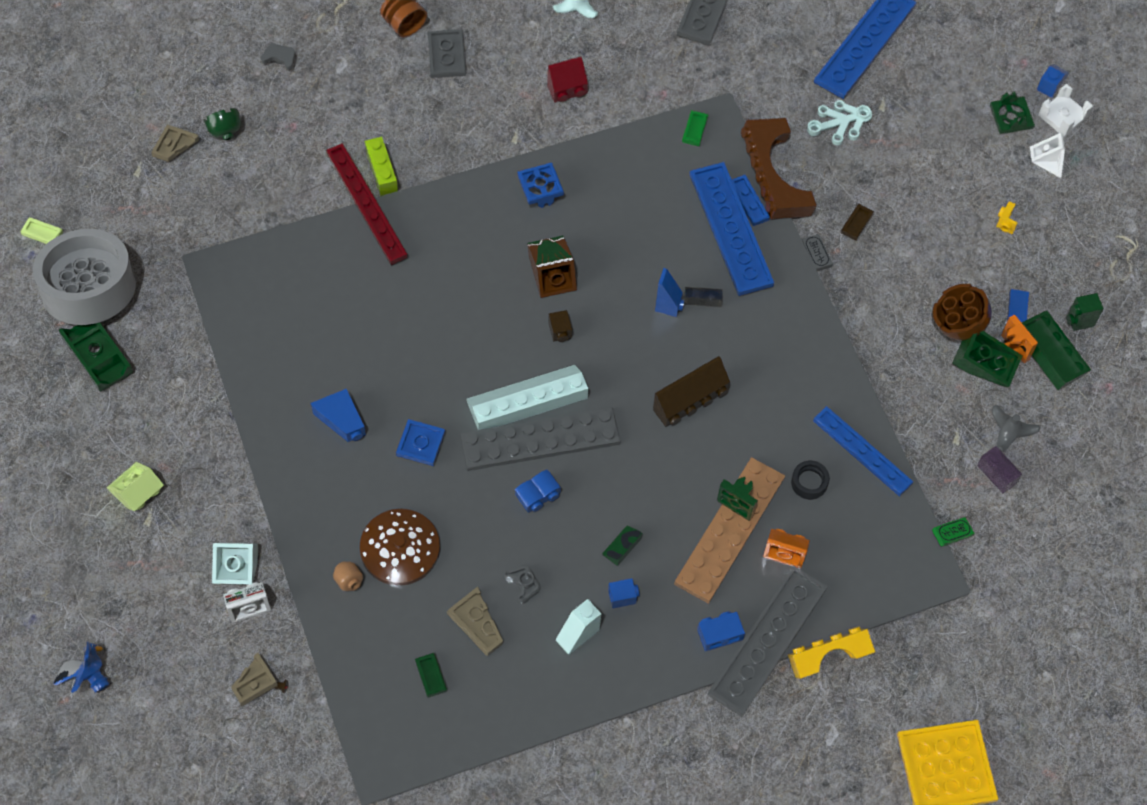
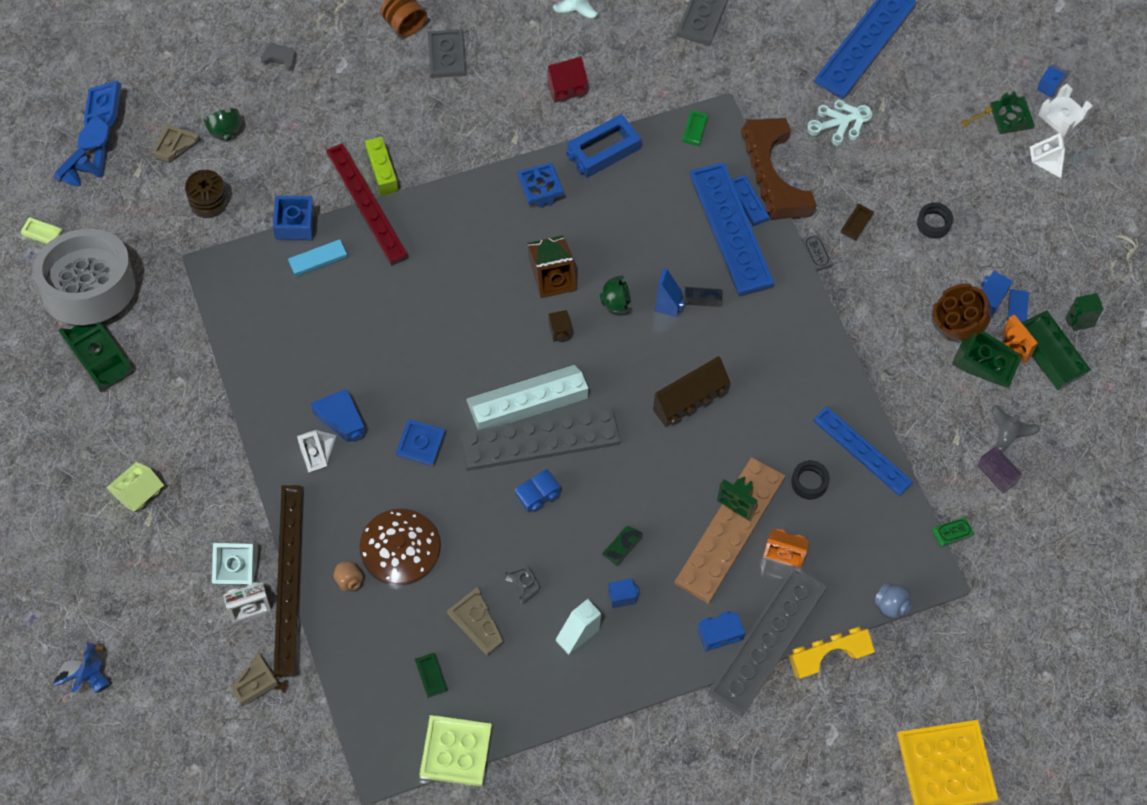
(66, 170): none -> blue tile
(99, 117): none -> blue plate
(206, 193): none -> dark brown wheel
(287, 581): none -> dark brown plate
(293, 217): none -> blue brick
(316, 448): none -> white slope
(317, 257): none -> medium azure tile
(455, 750): none -> yellowish green plate
(609, 156): none -> blue piece
(616, 295): none -> dark green cylinder
(893, 600): none -> sand blue piece
(935, 208): none -> black tyre
(987, 110): none -> clear yellow hinge
(996, 289): none -> blue brick
(1005, 223): yellow bracket -> none

